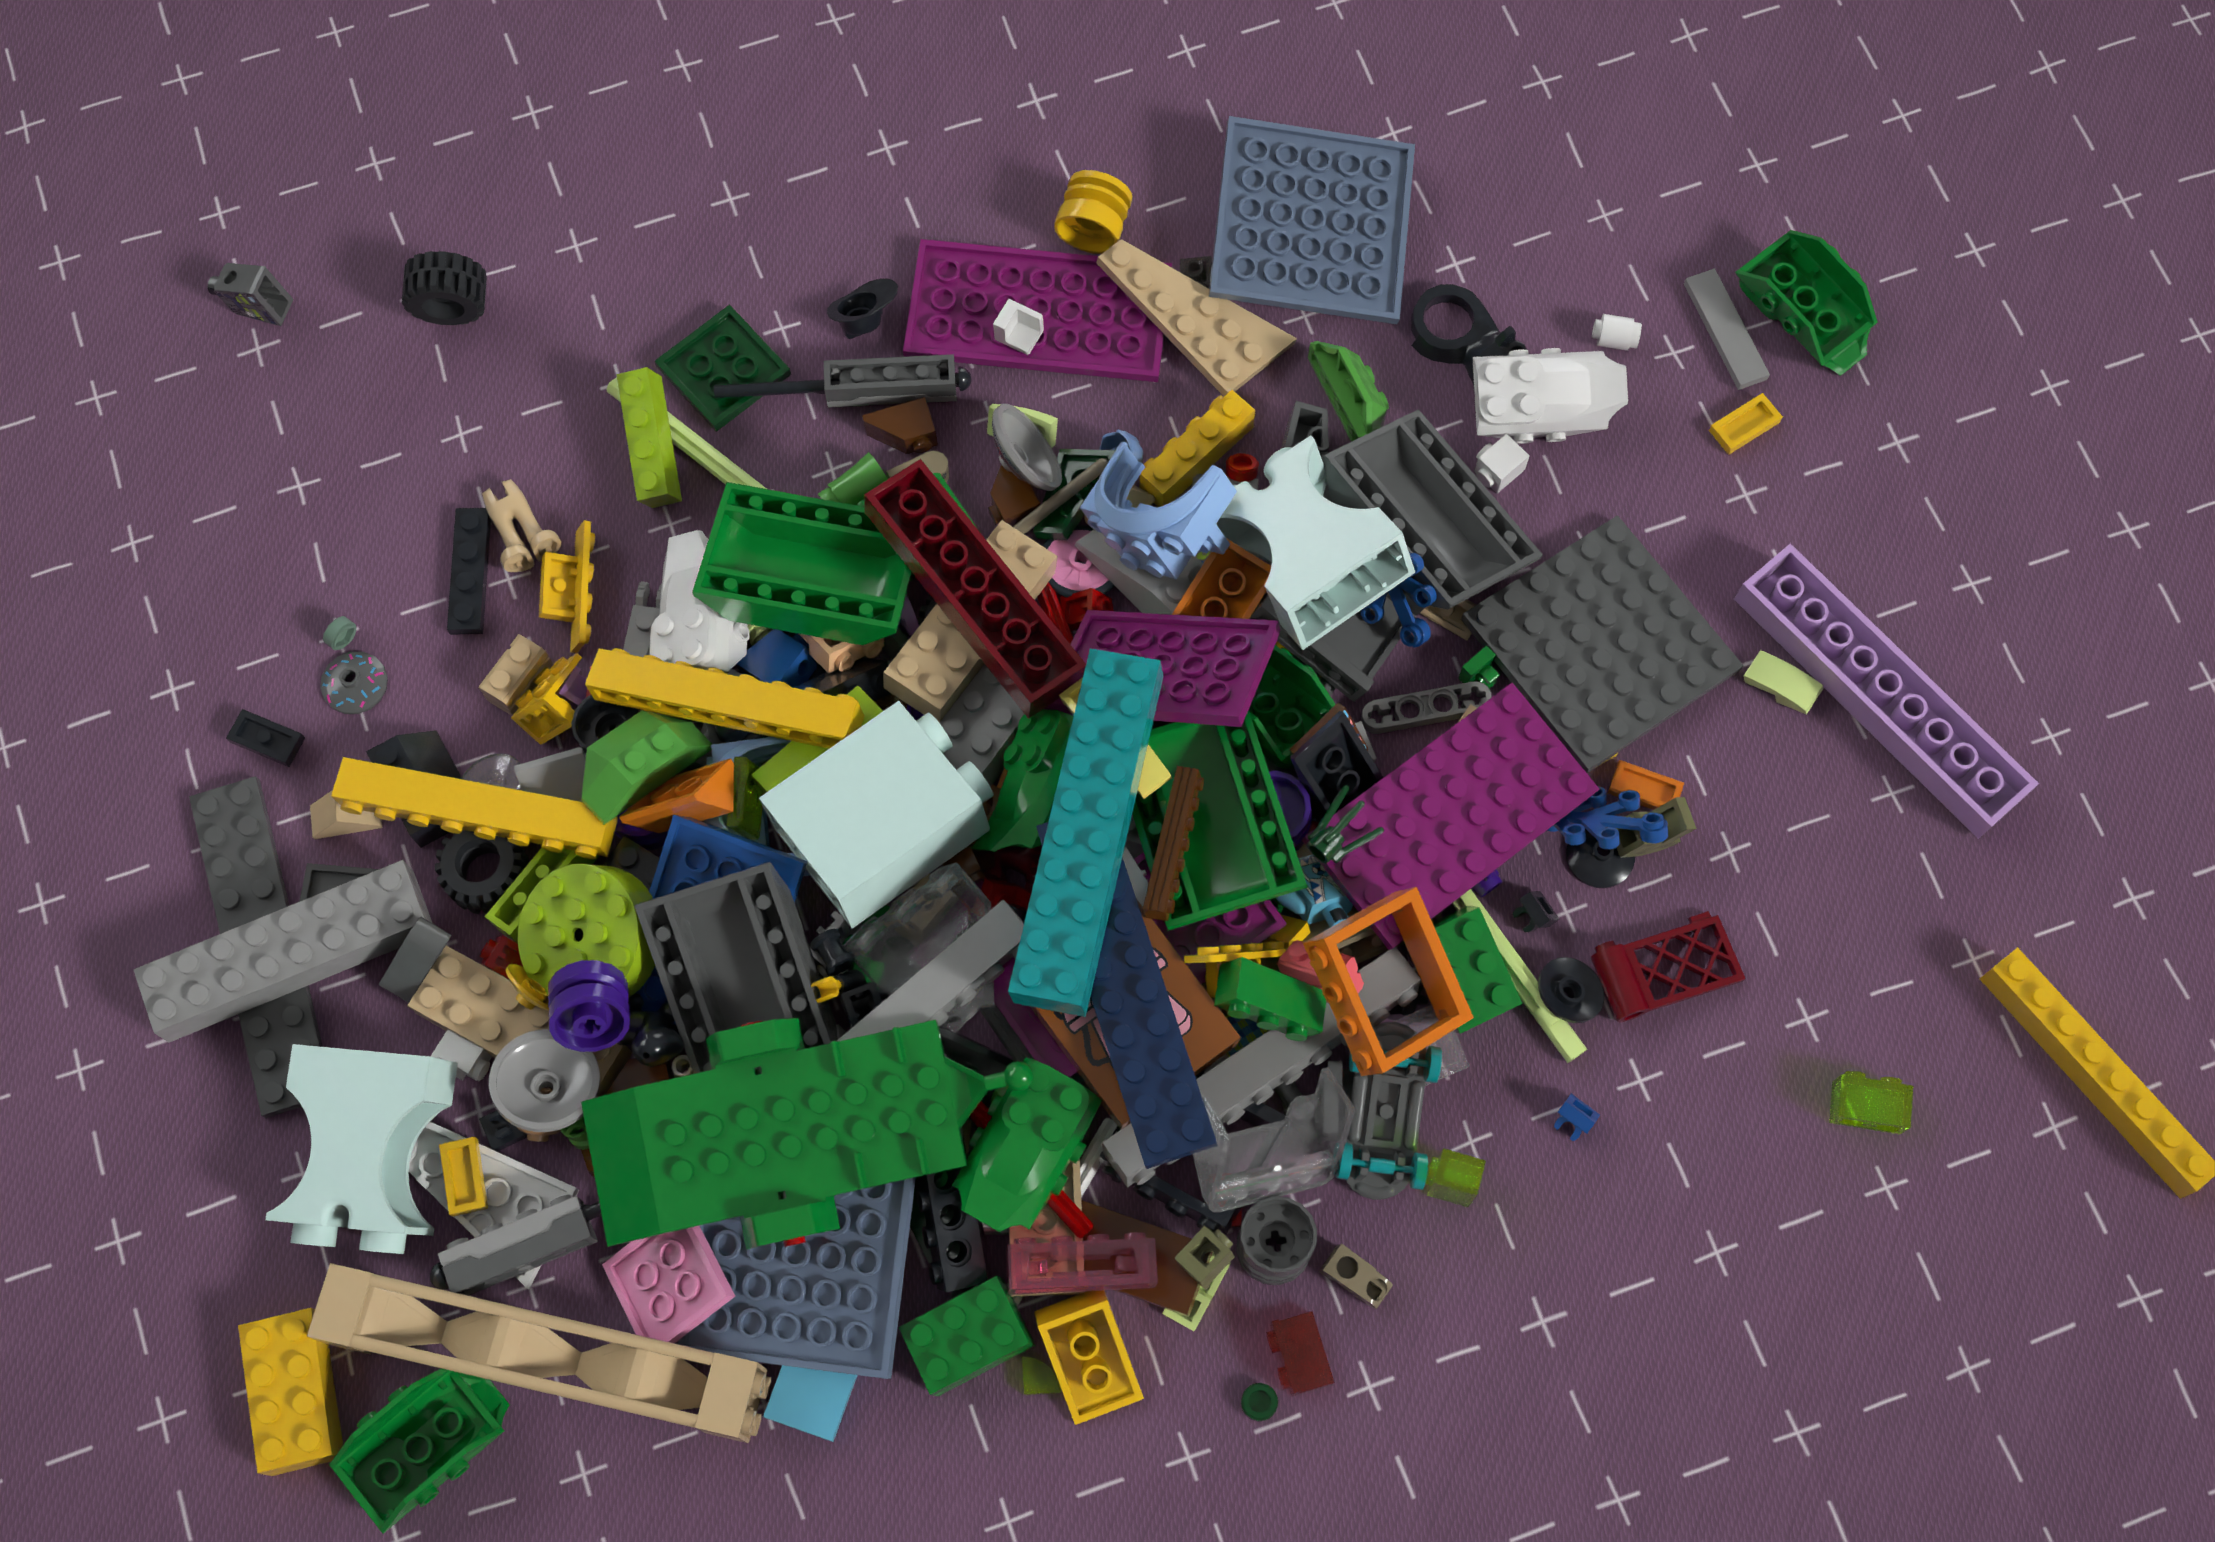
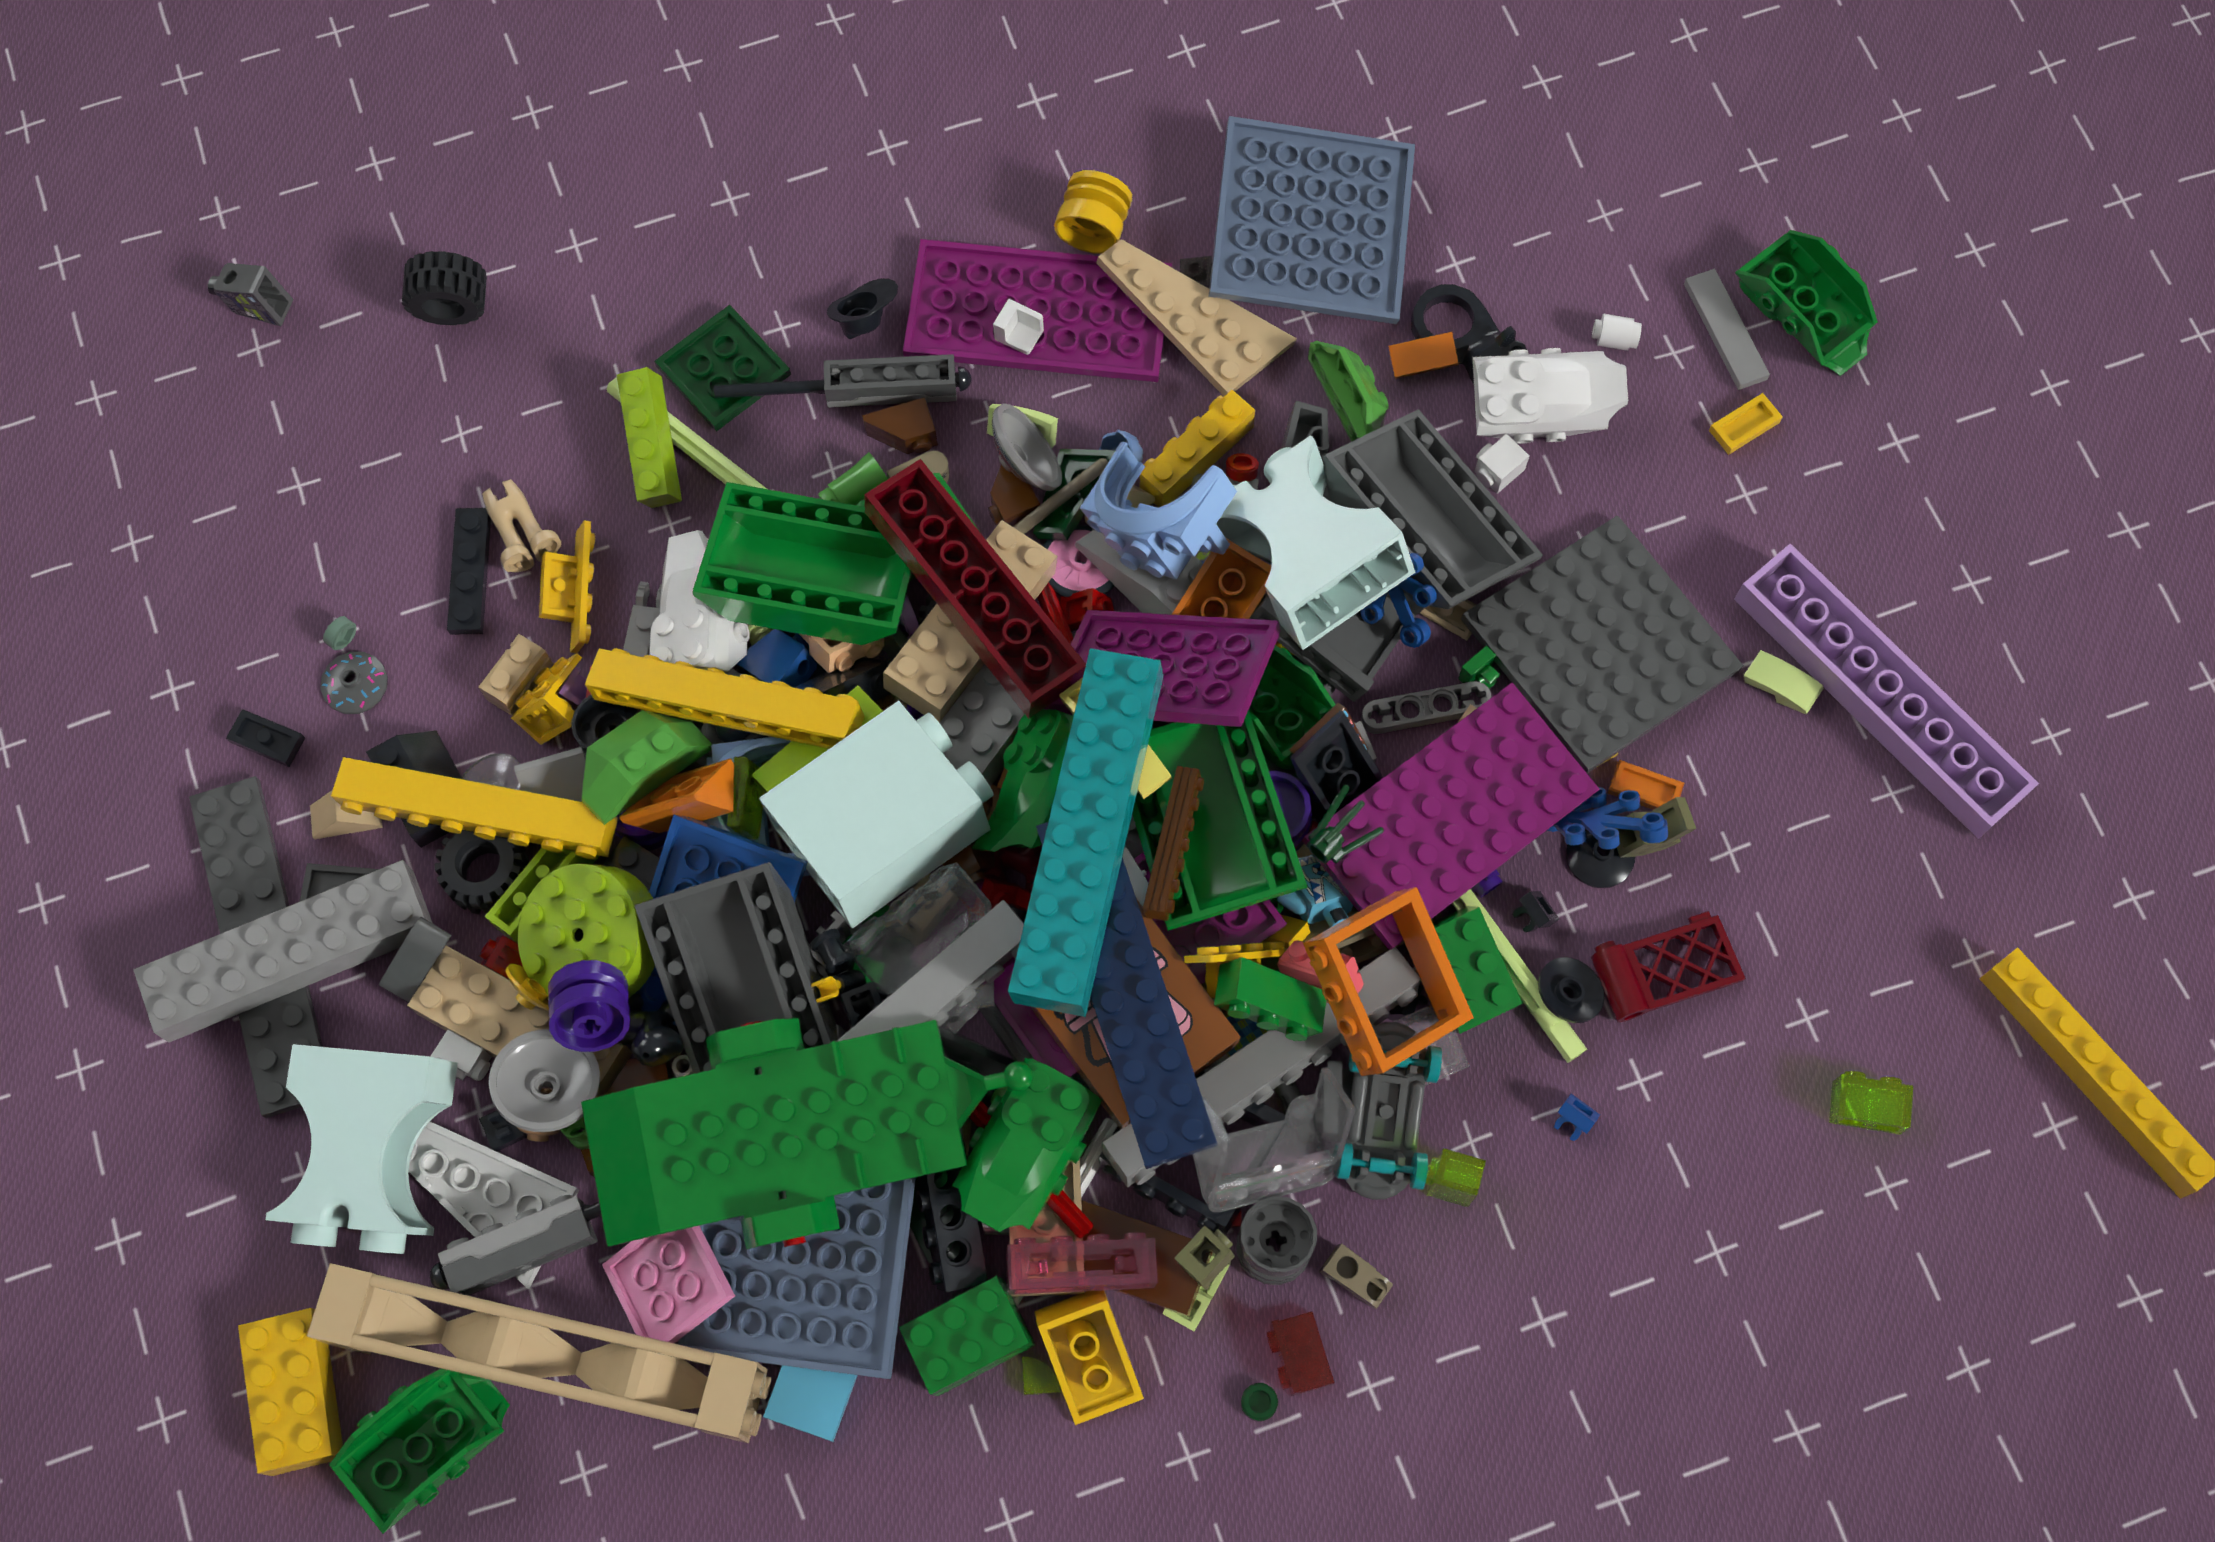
(463, 1176): yellow tile -> none
(1423, 355): none -> orange tile

